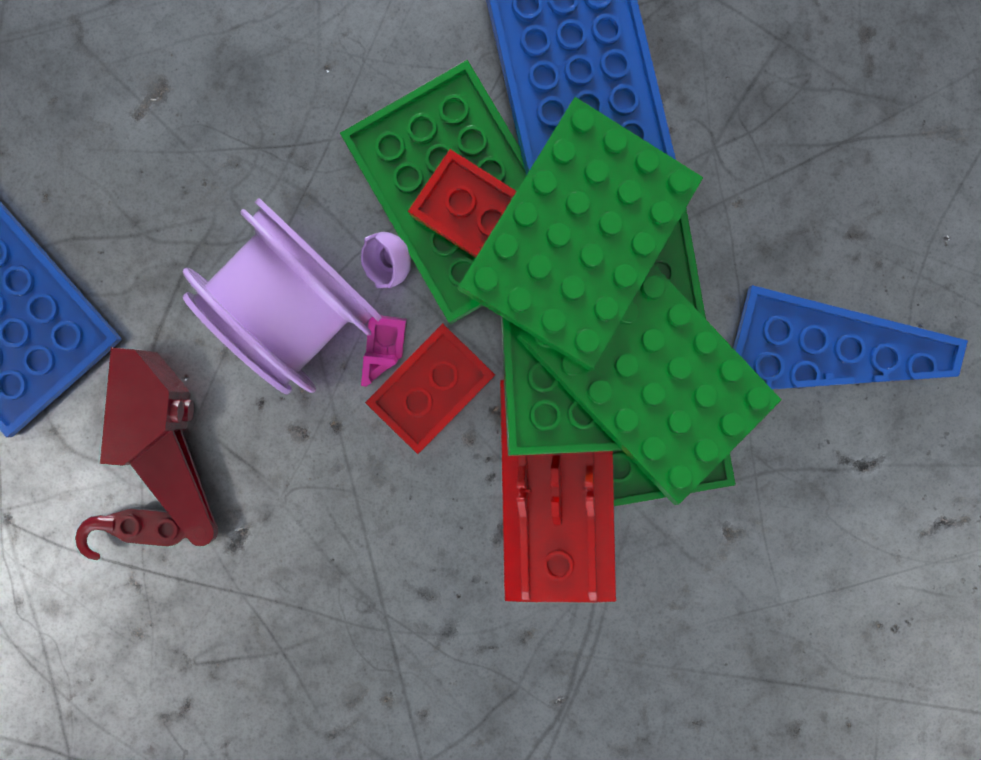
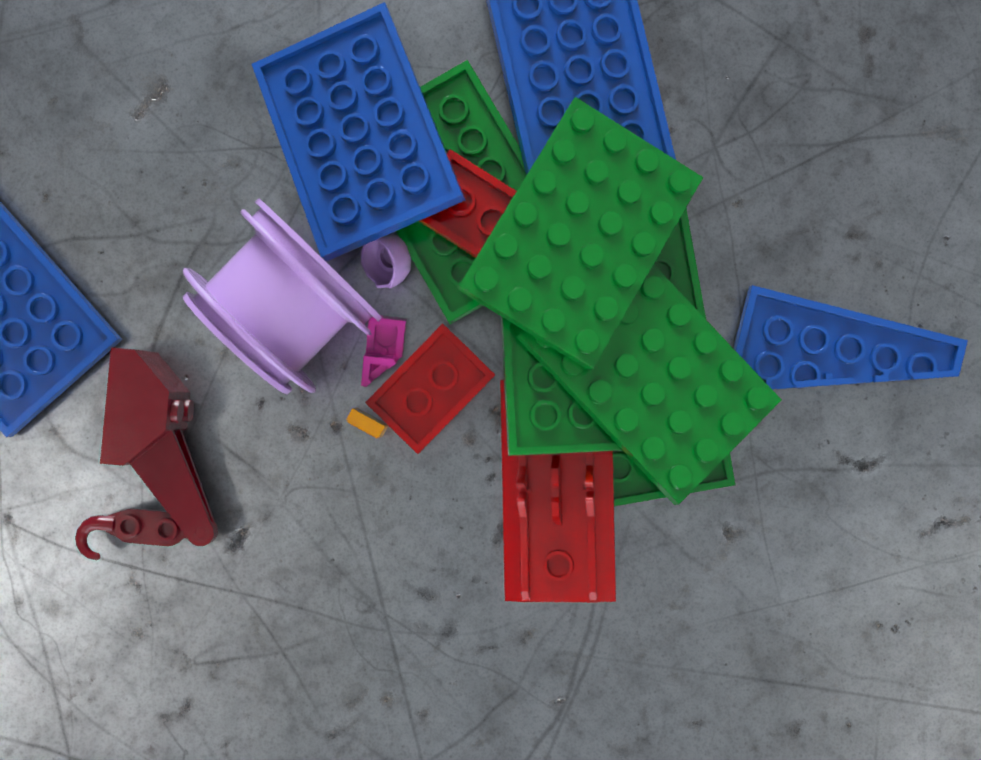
(357, 132): none -> blue plate
(366, 423): none -> light orange tile

